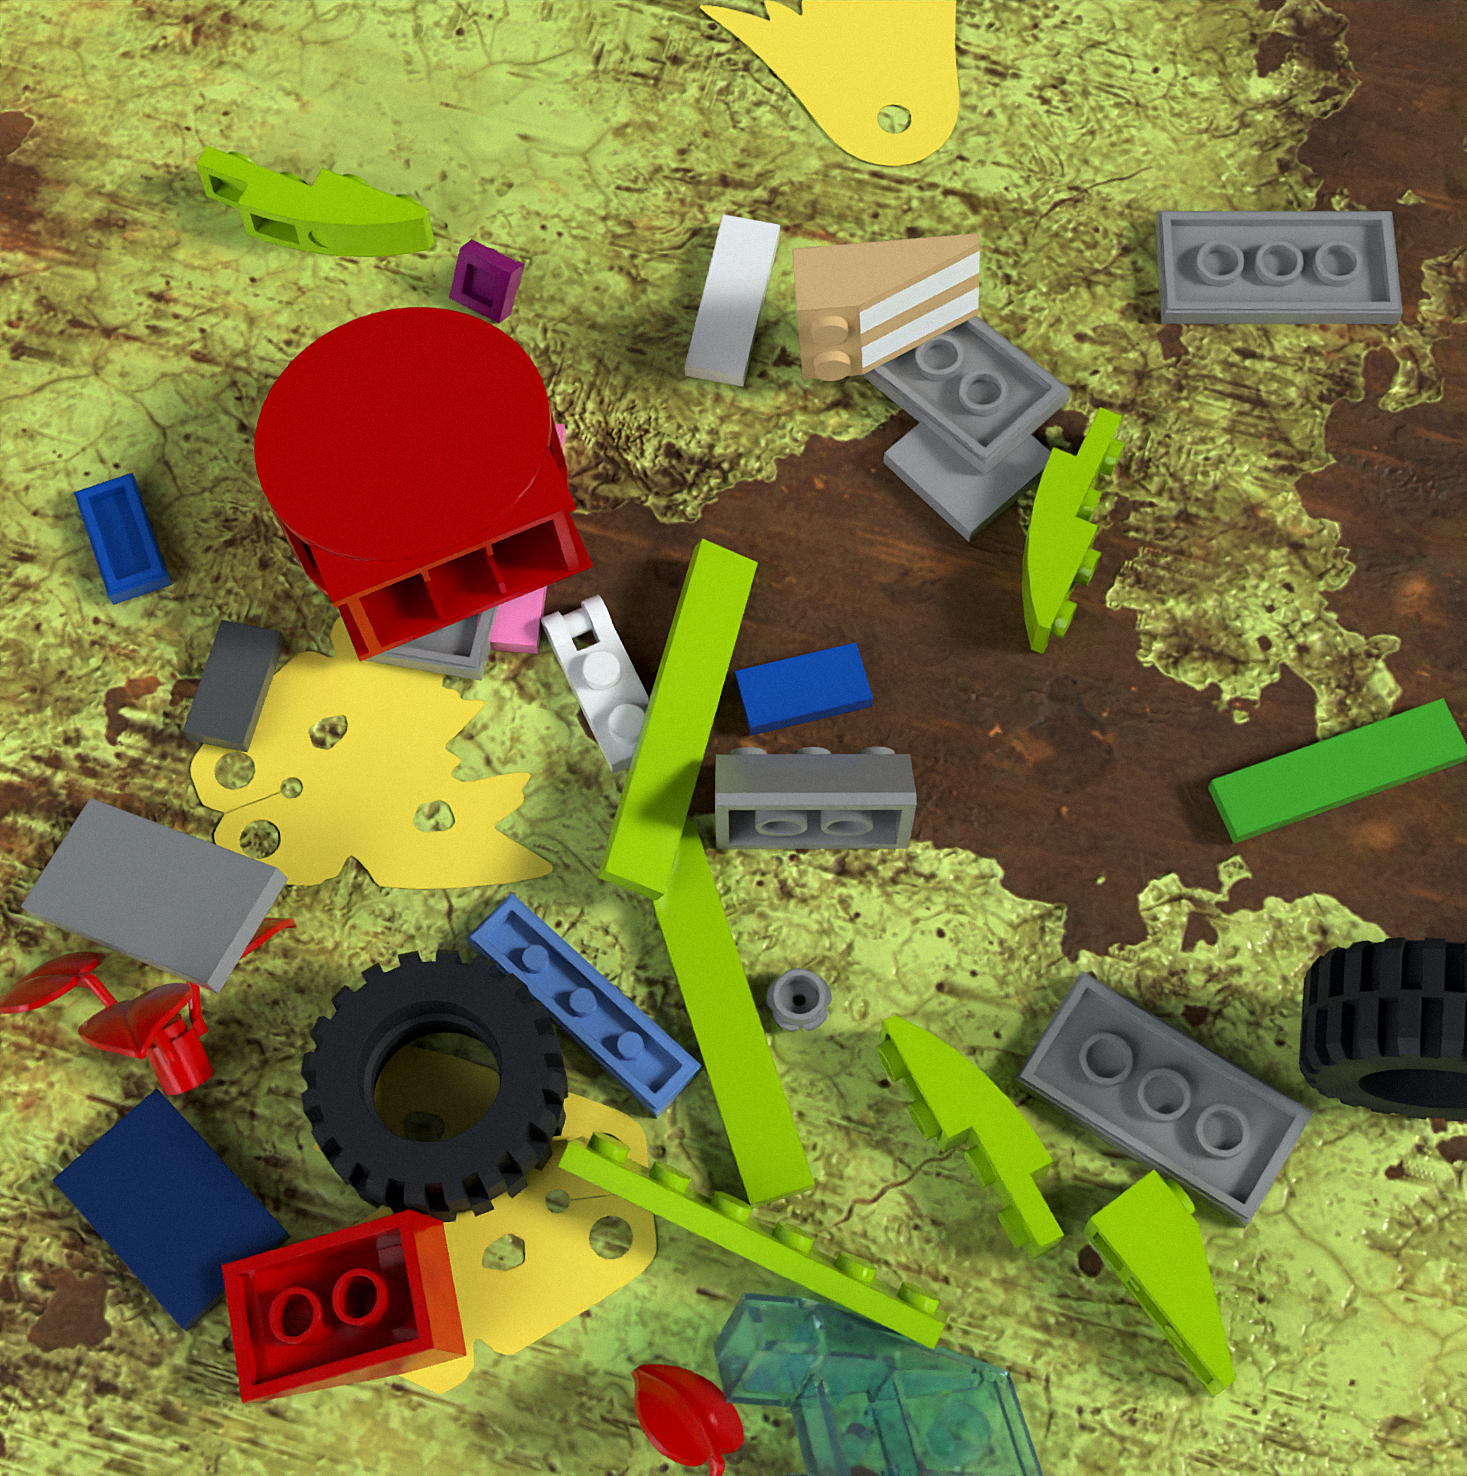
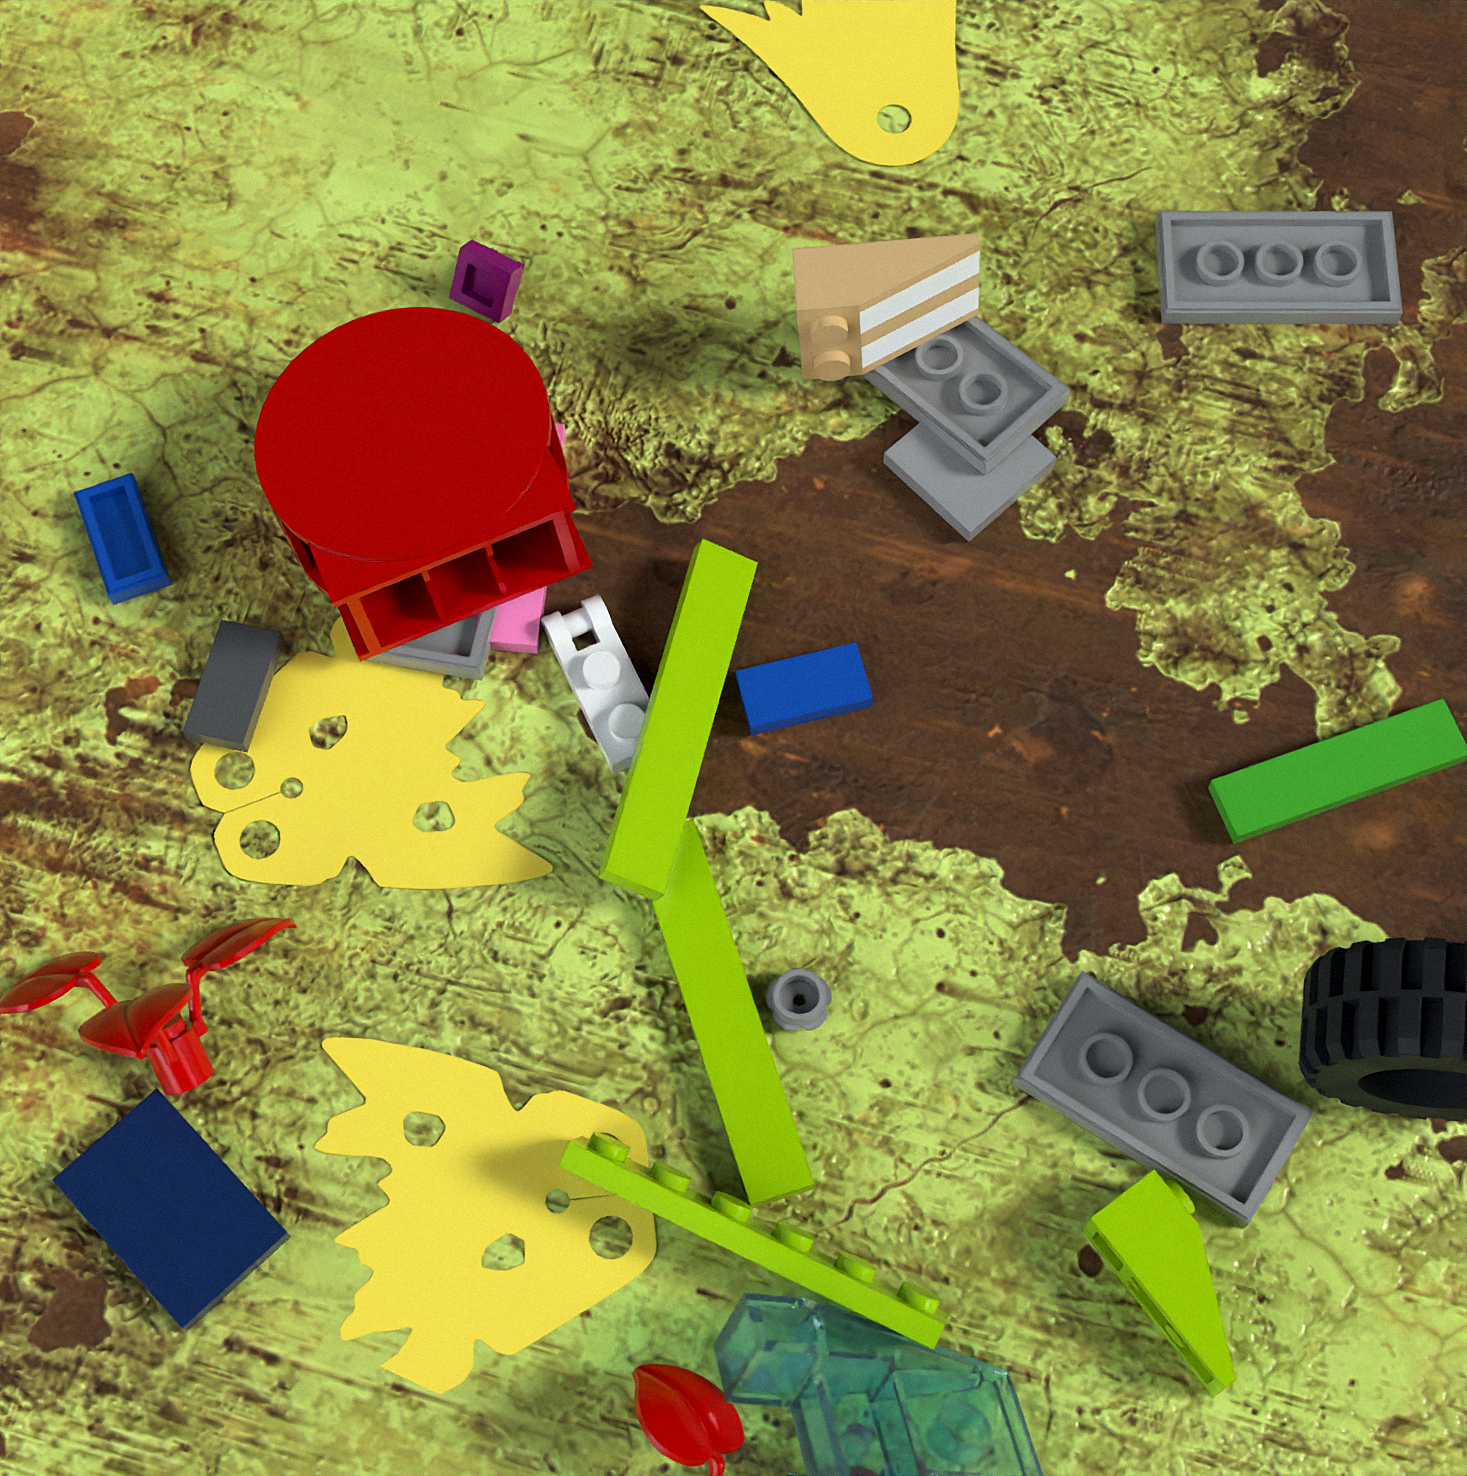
(155, 894): light grey tile -> none
(330, 217): lime slope -> none
(344, 1308): red slope -> none
(388, 1015): black tyre -> none
(586, 1006): medium blue tile -> none
(732, 300): white tile -> none
(814, 799): light grey slope -> none
(963, 1105): lime slope -> none
(1060, 530): lime slope -> none

